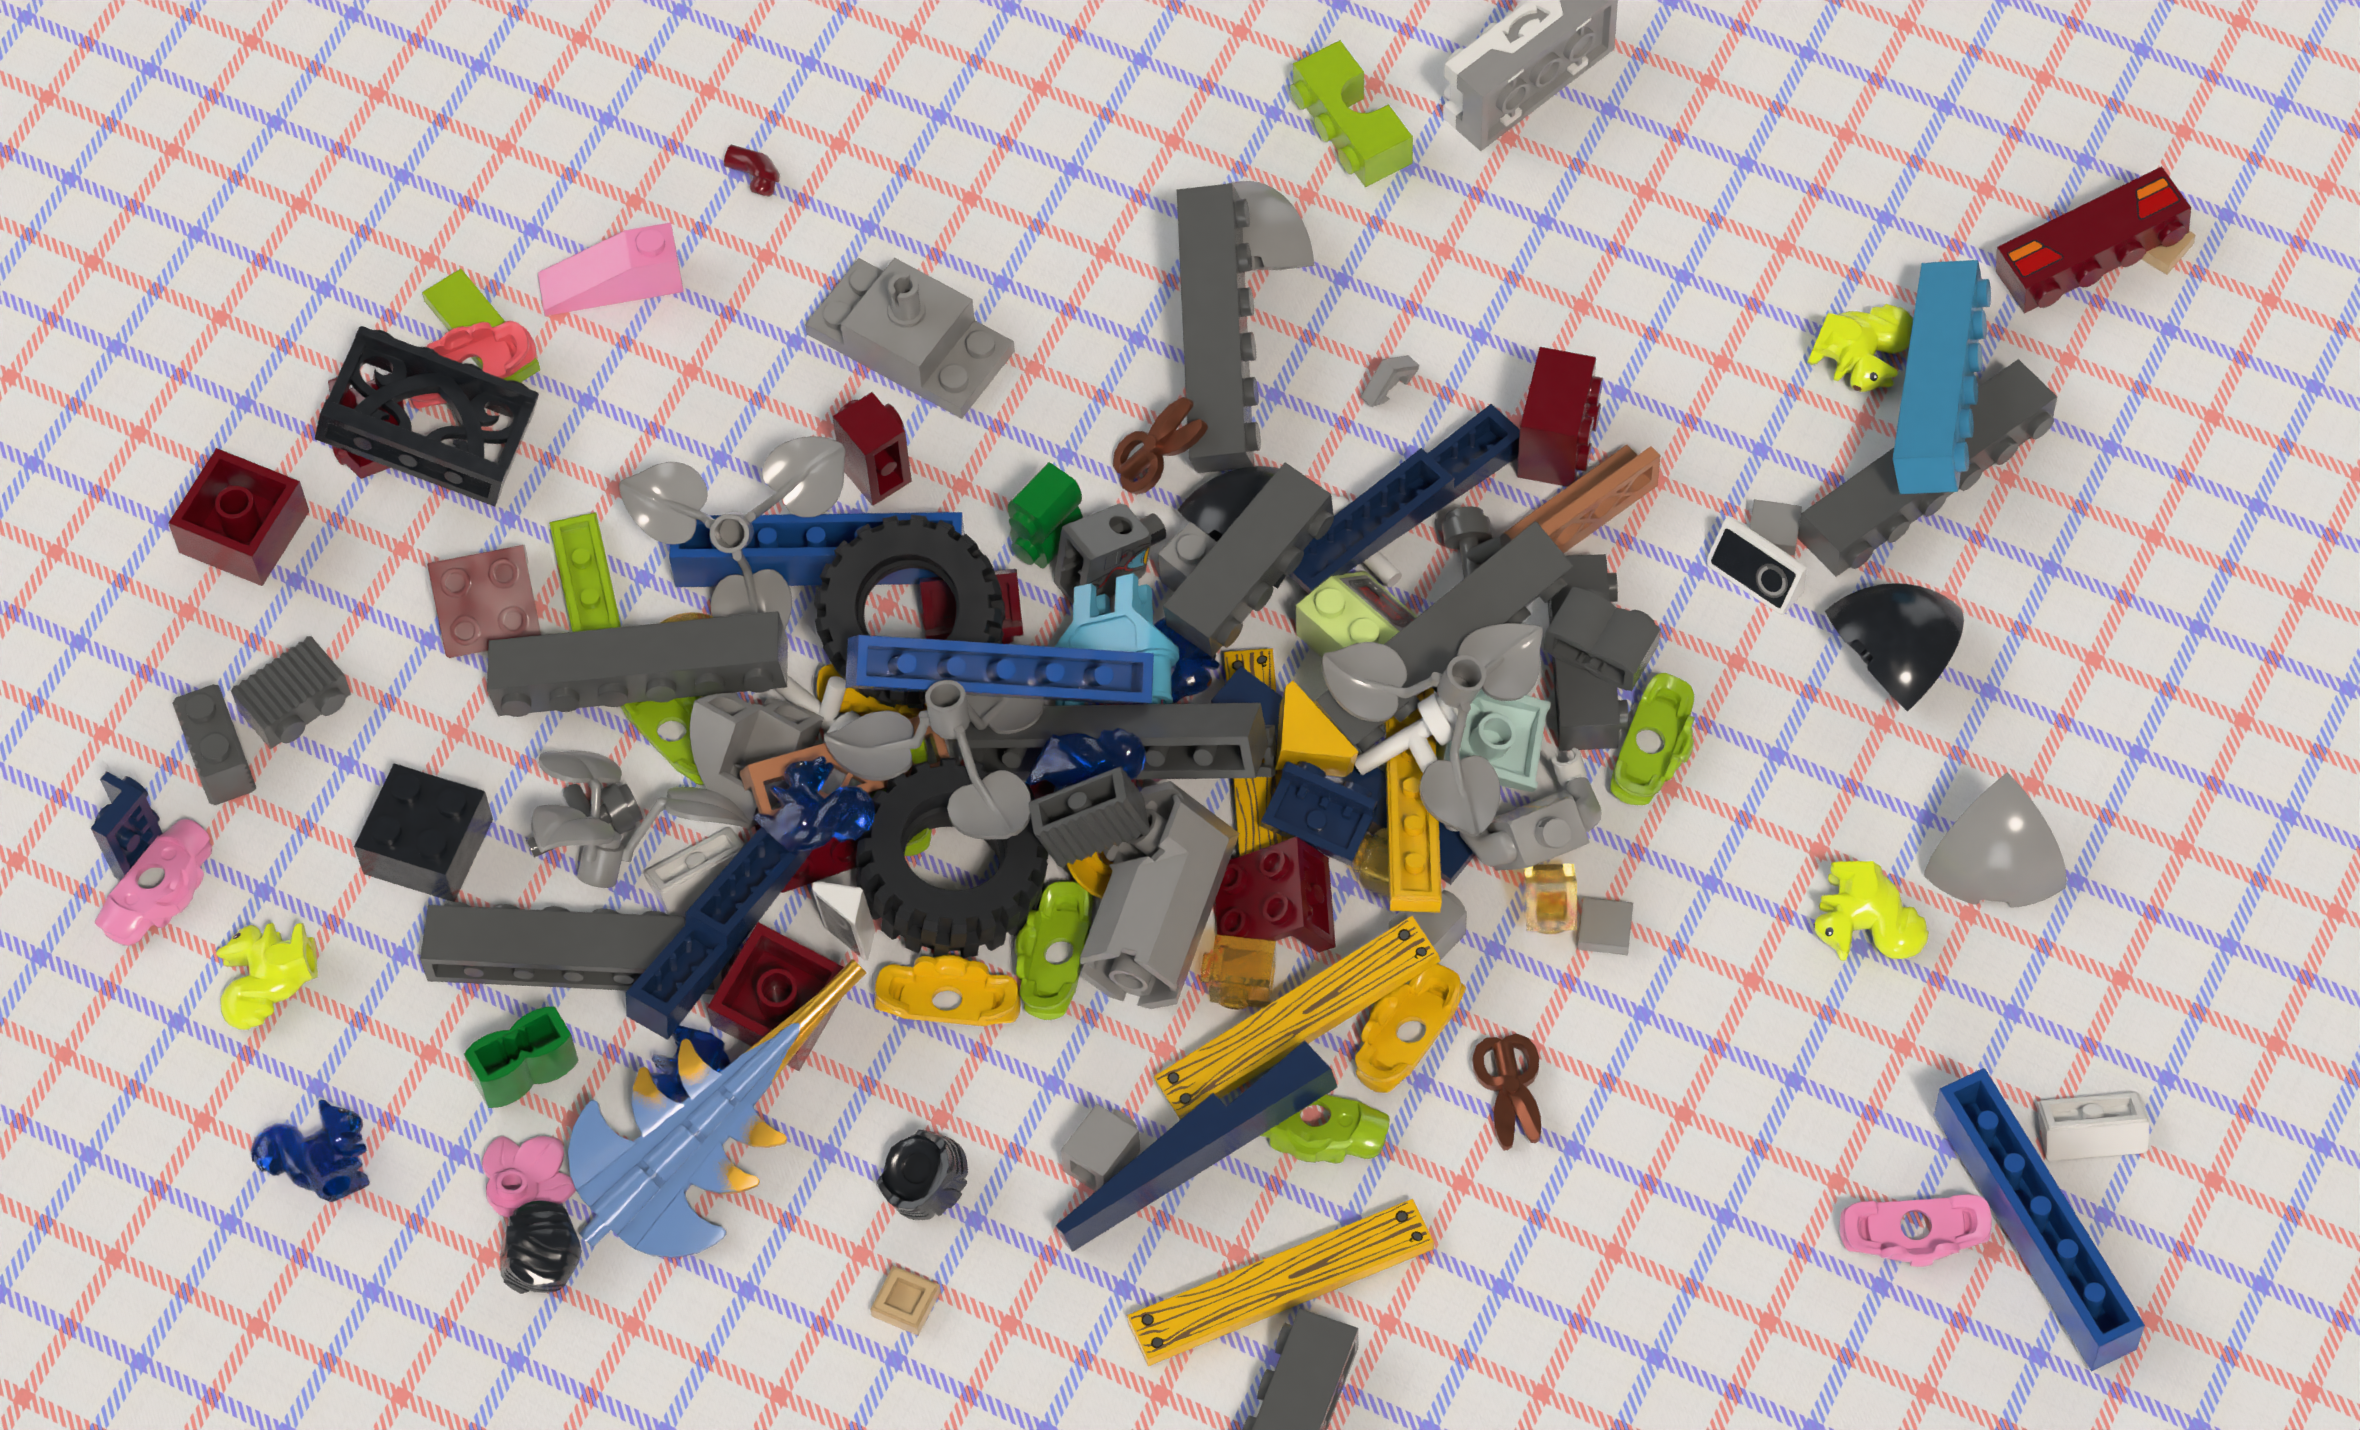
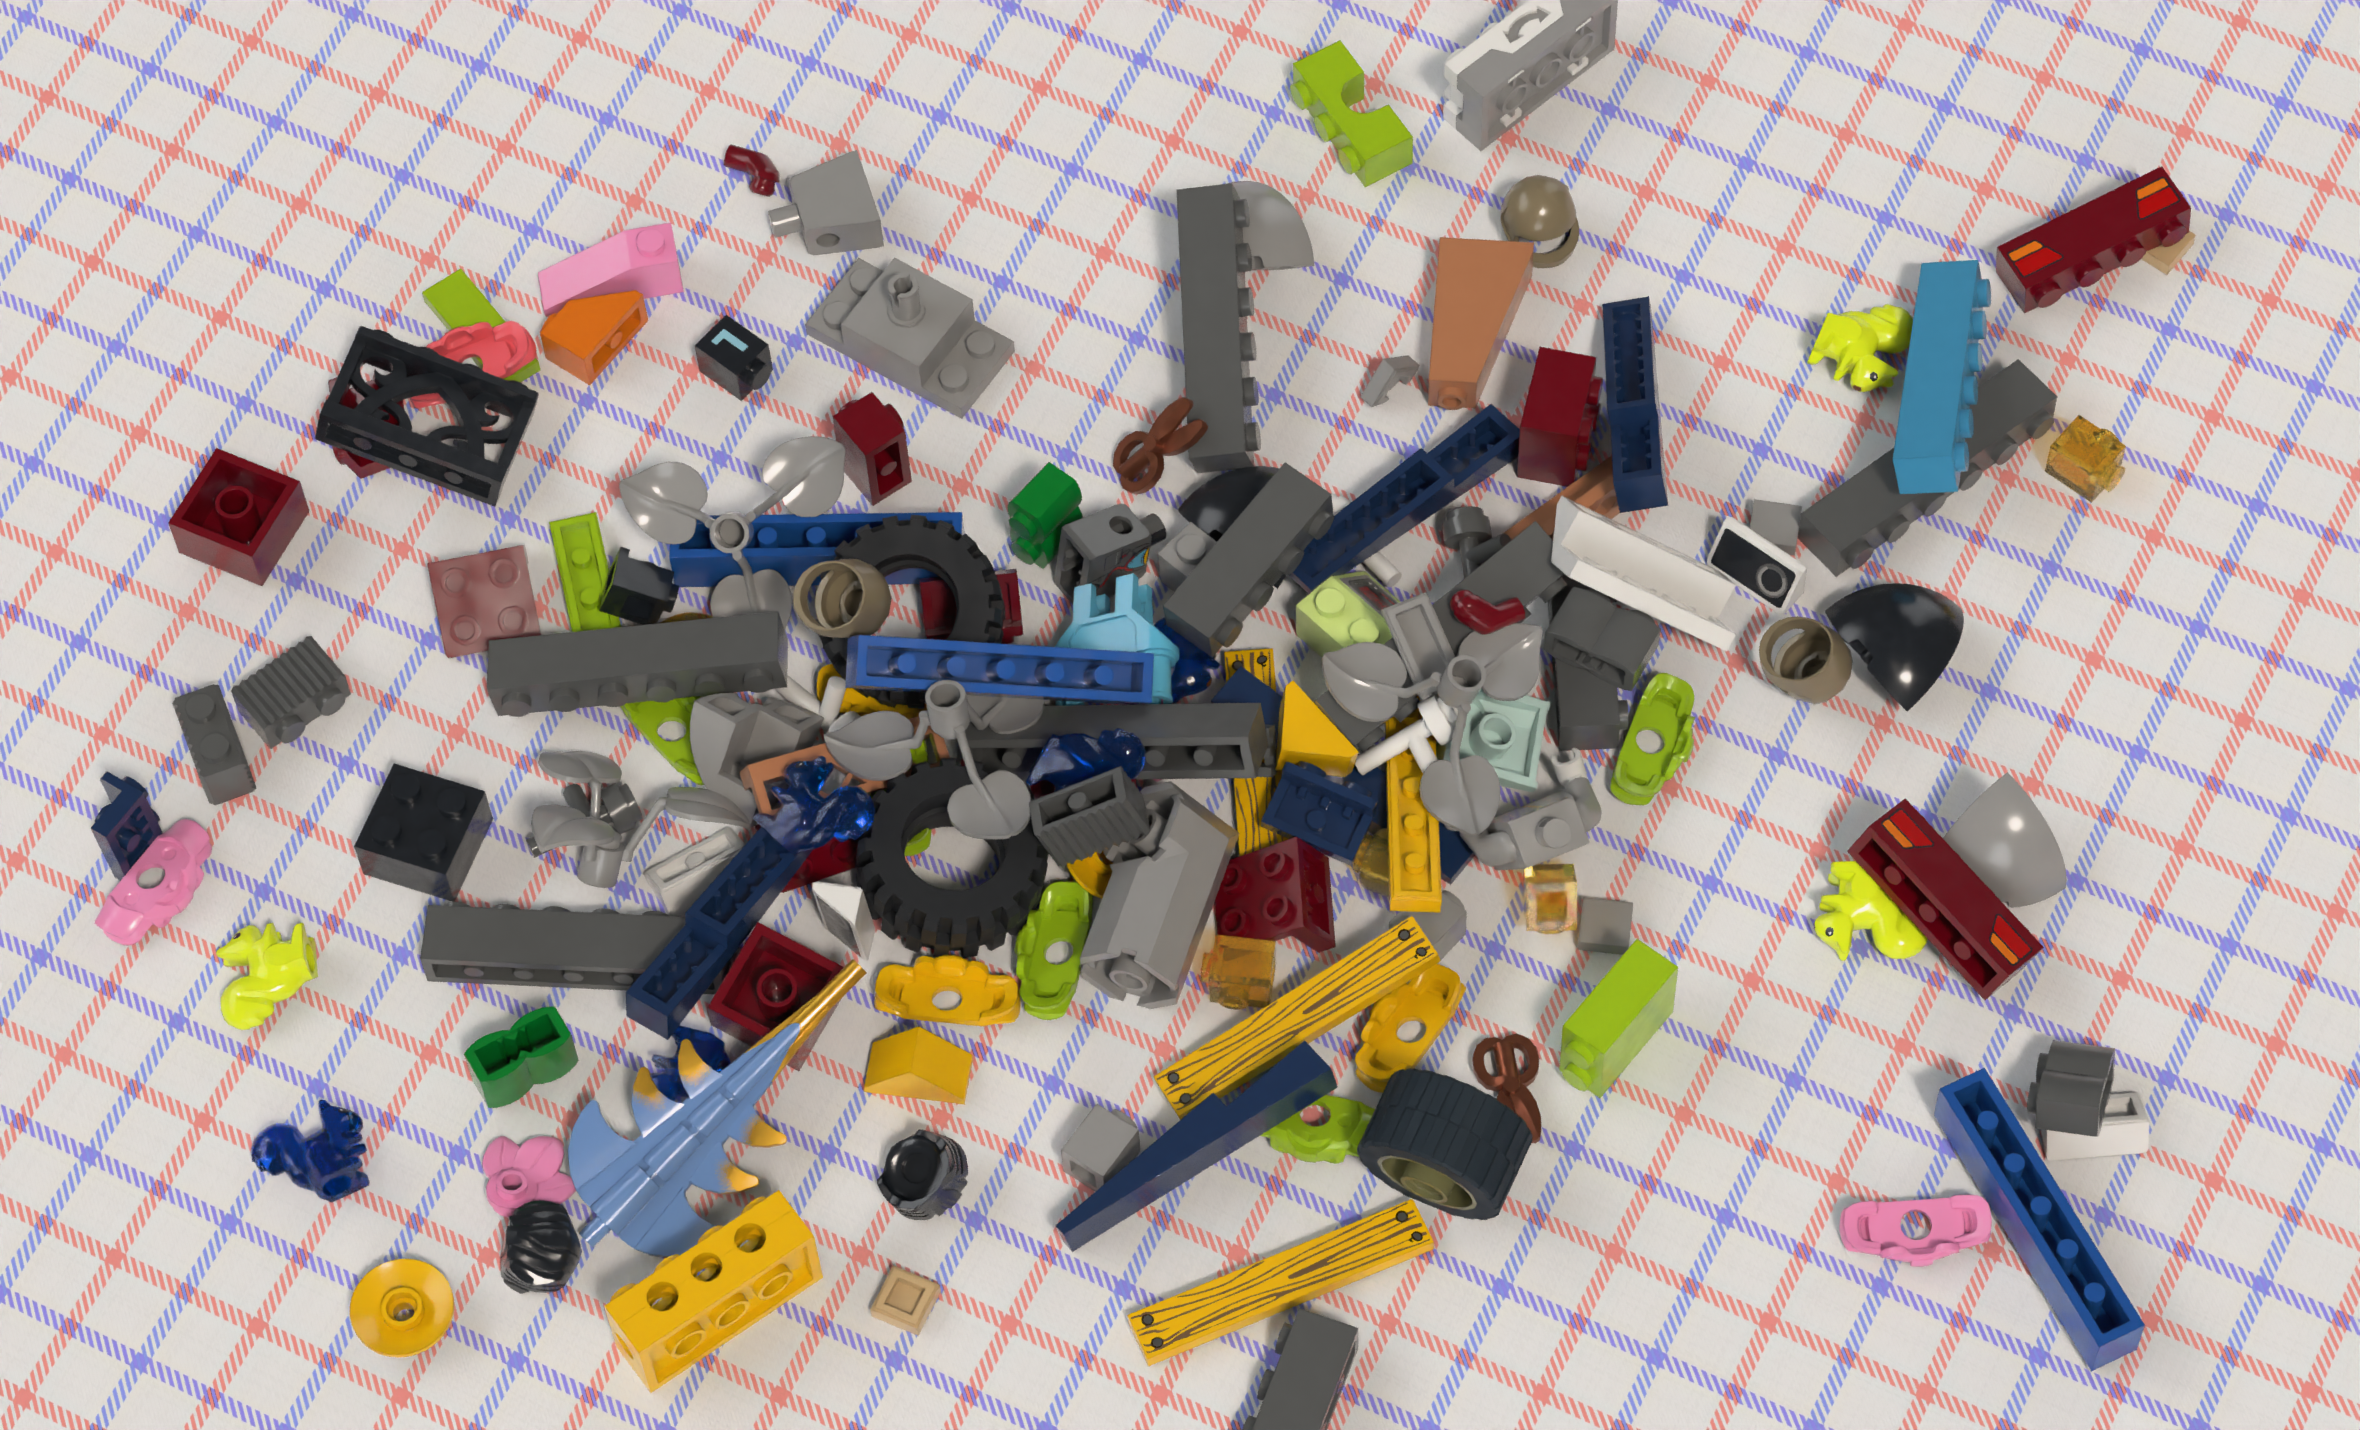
(397, 1287): none -> yellow dish
(592, 332): none -> orange slope
(638, 590): none -> black brick
(720, 1302): none -> yellow brick
(734, 358): none -> black brick
(831, 208): none -> light grey torso
(848, 600): none -> dark tan helmet
(919, 1067): none -> yellow slope
(1419, 639): none -> light grey tile
(1445, 1144): none -> black wheel
(1473, 310): none -> nougat slope
(1484, 616): none -> dark red arm
(1541, 211): none -> dark tan helmet
(1617, 1019): none -> lime brick
(1634, 405): none -> dark blue slope
(1641, 572): none -> white slope
(1810, 664): none -> dark tan helmet
(1945, 899): none -> dark red brick
(2072, 1088): none -> dark grey brick
(2086, 459): none -> clear yellow brick

